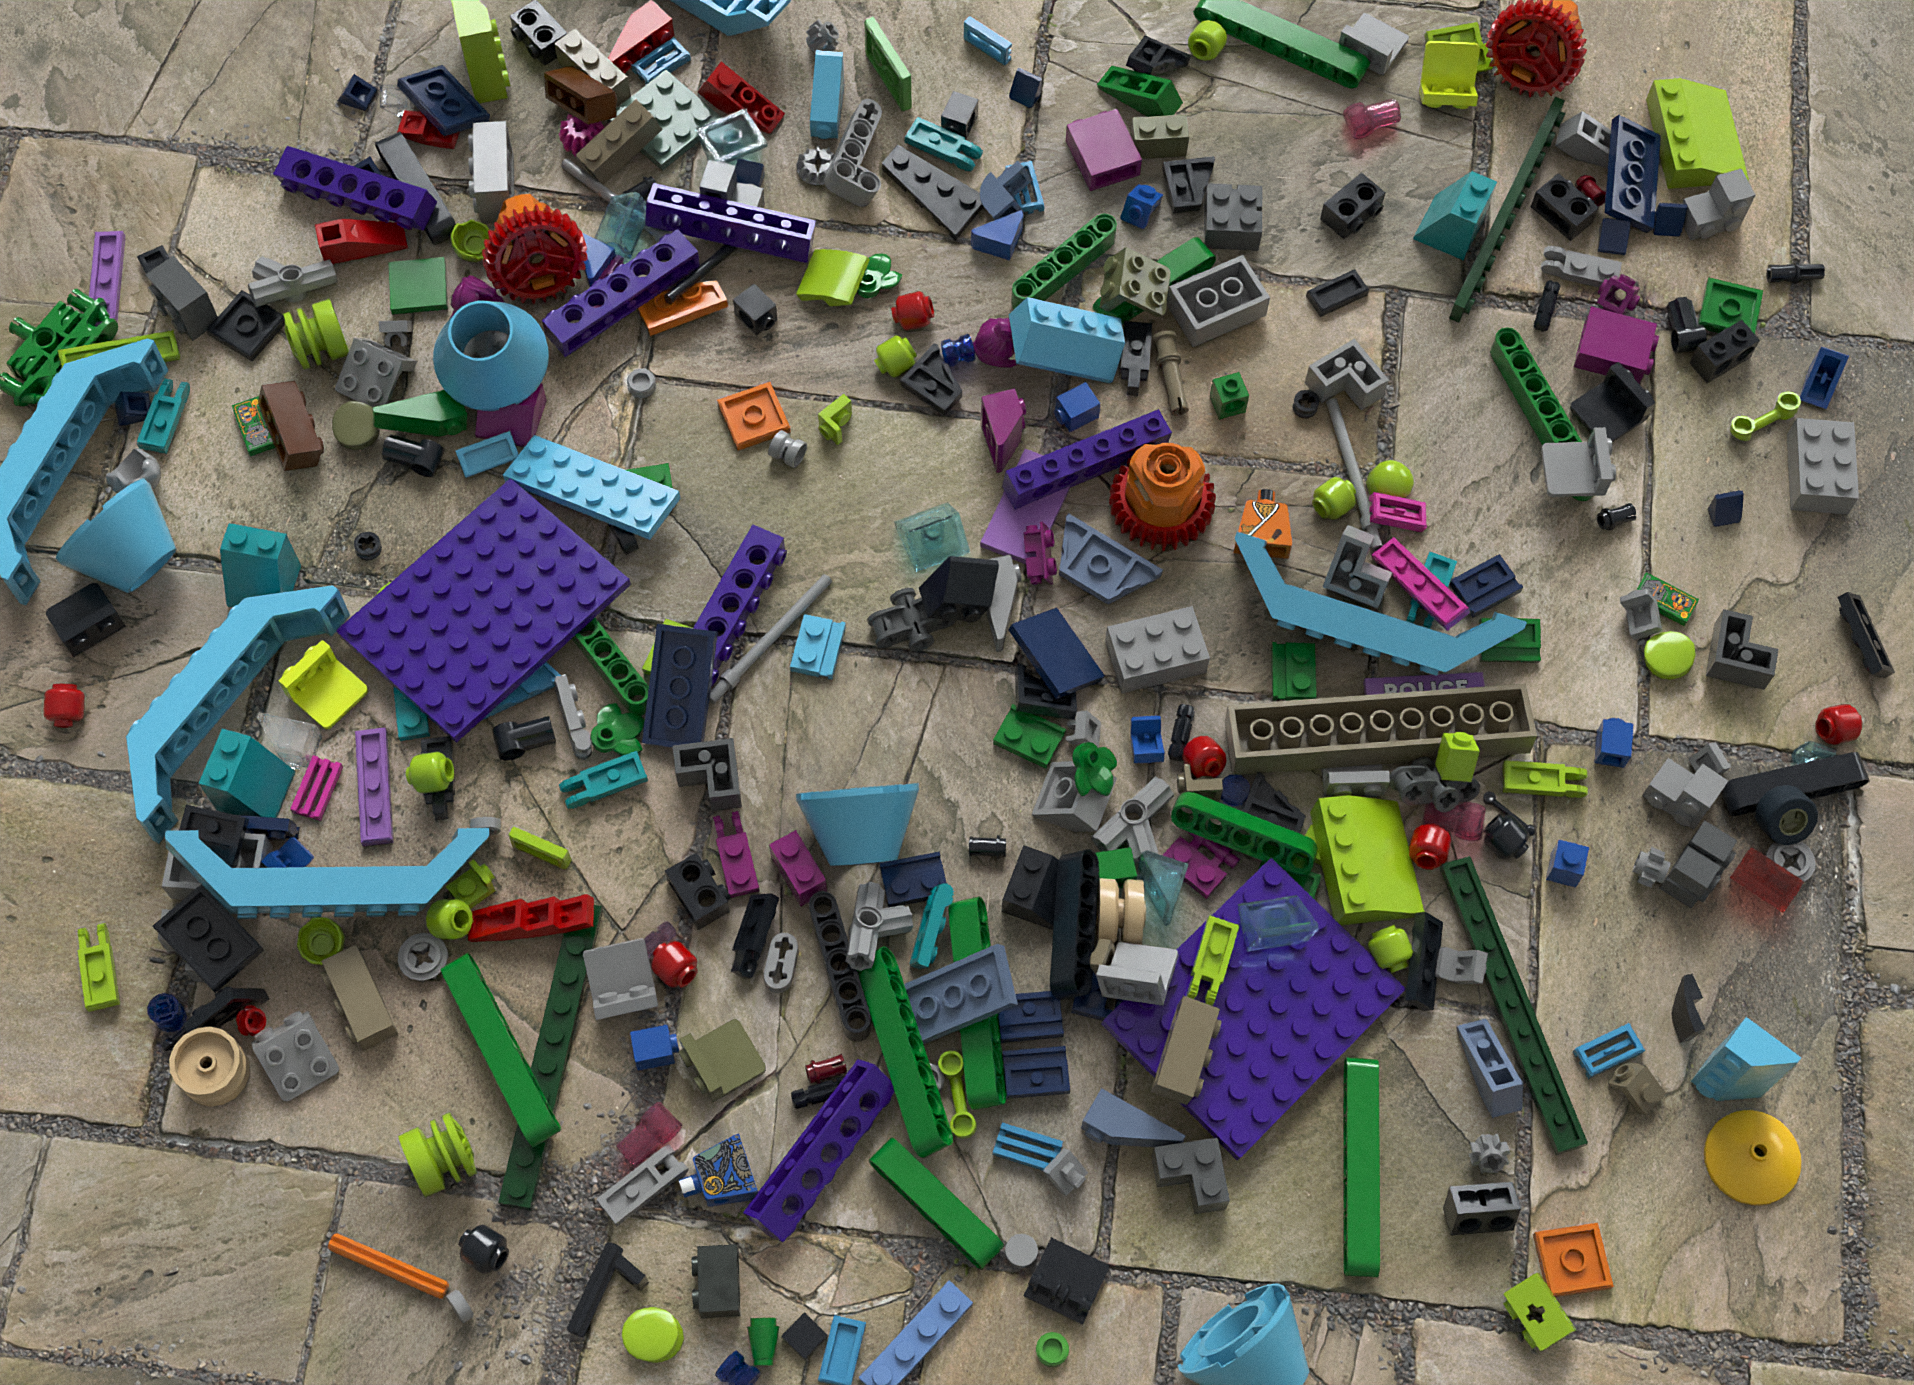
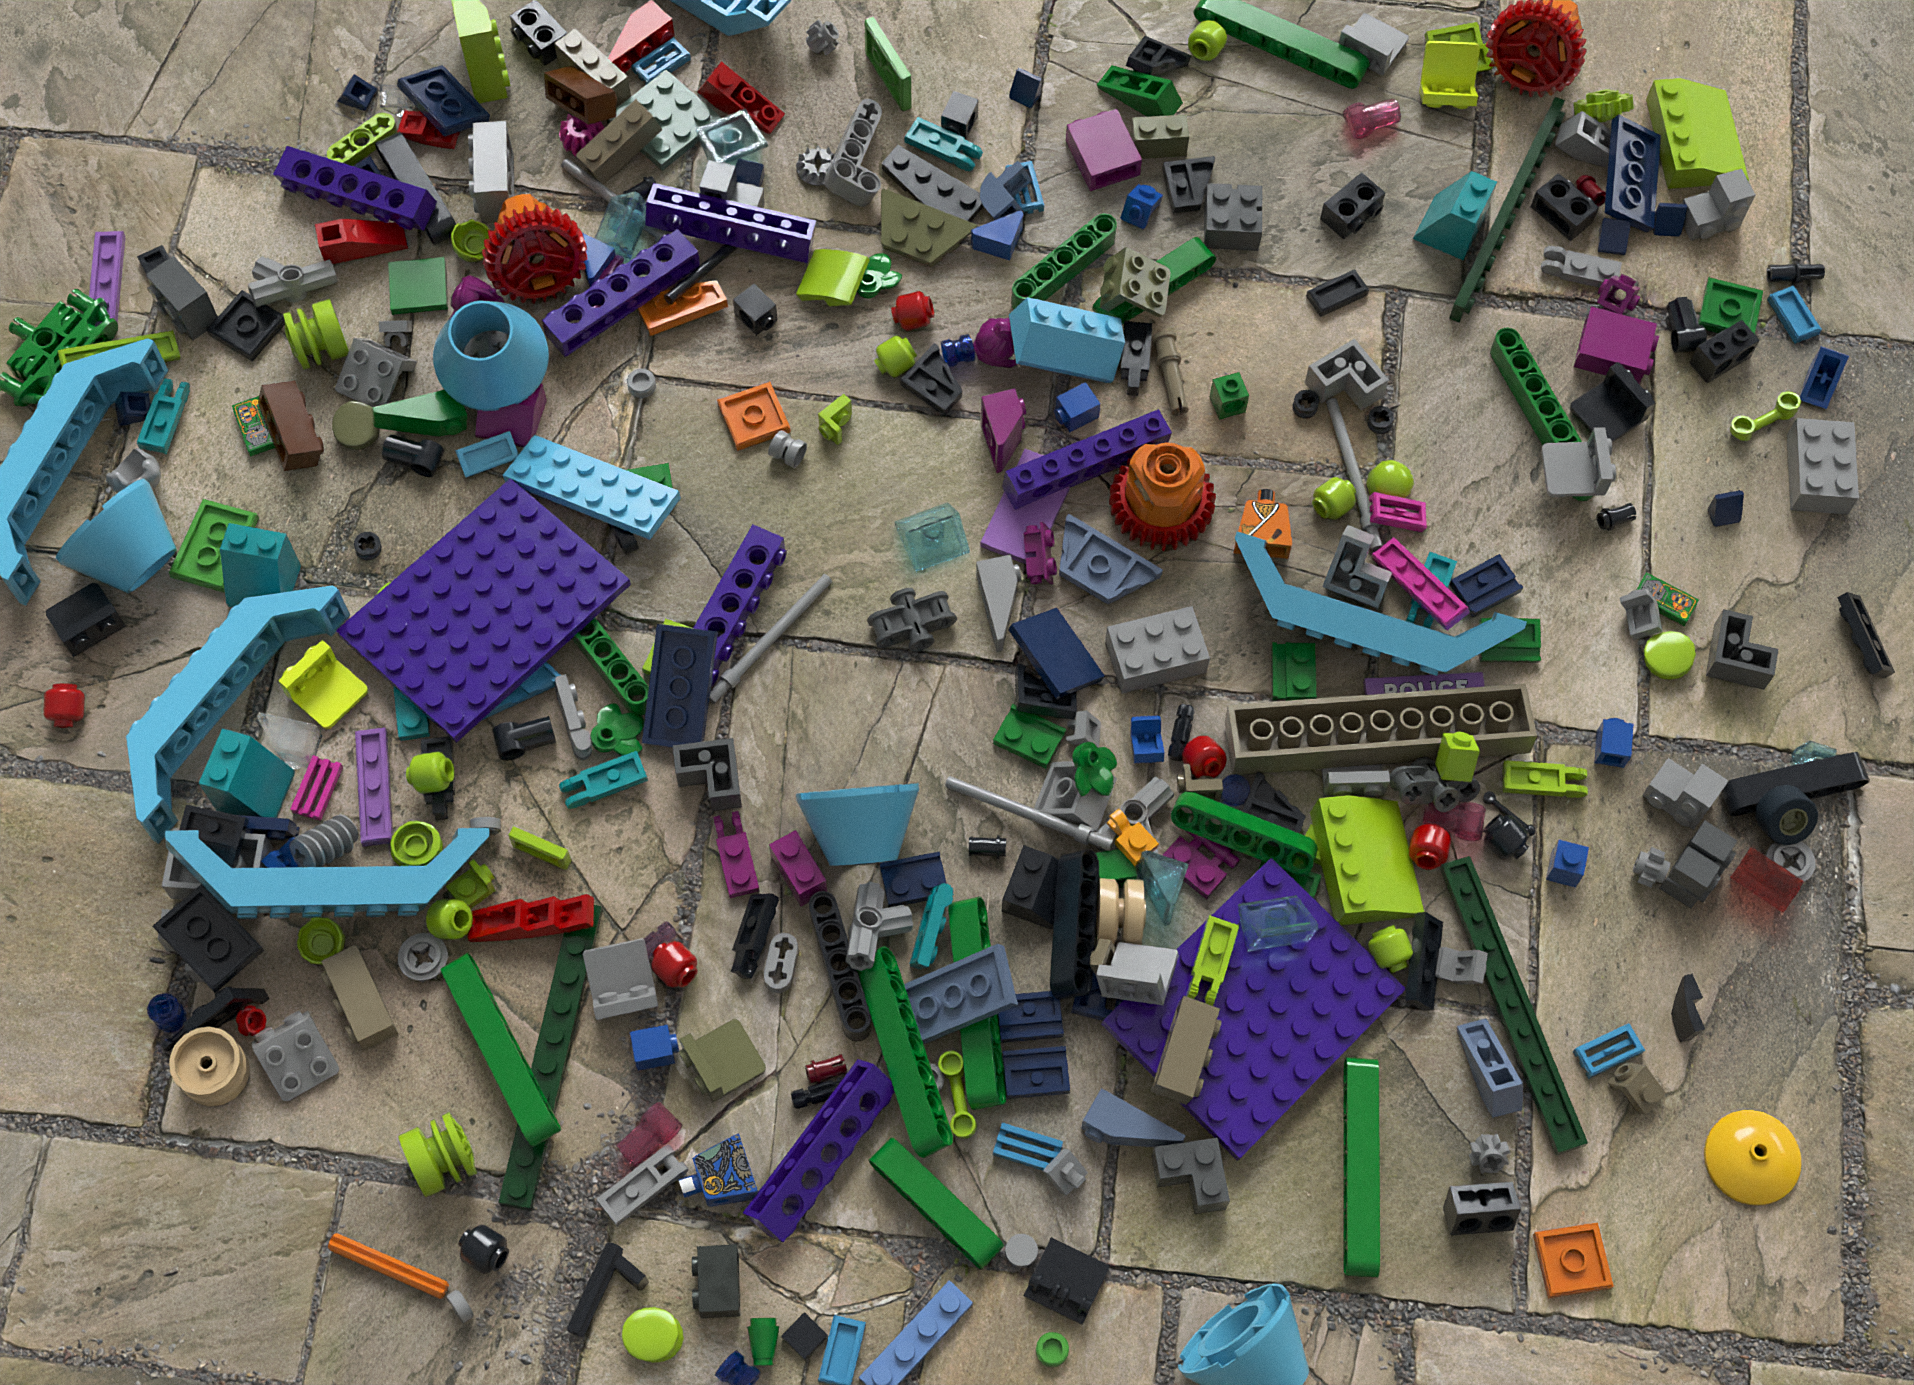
(97, 970): lime hinge -> none
(199, 554): none -> bright green tile
(324, 842): none -> light grey piece
(364, 130): none -> lime beam
(415, 844): none -> lime piece
(692, 893): black brick -> none
(817, 646): medium azure plate -> none
(827, 94): medium azure slope -> none
(919, 230): none -> olive wing
(960, 589): black slope -> none
(987, 40): dark azure tile -> none
(1082, 833): none -> light grey bar
(1131, 839): none -> light orange plate
(1218, 301): light grey brick -> none
(1384, 426): none -> black bush
(1537, 1293): lime brick -> none
(1546, 306): black axle -> none
(1604, 104): none -> lime gear
(1711, 757): light grey tile -> none
(1744, 1064): medium azure slope -> none
(1794, 314): none -> dark azure tile
(1839, 724): red head -> none

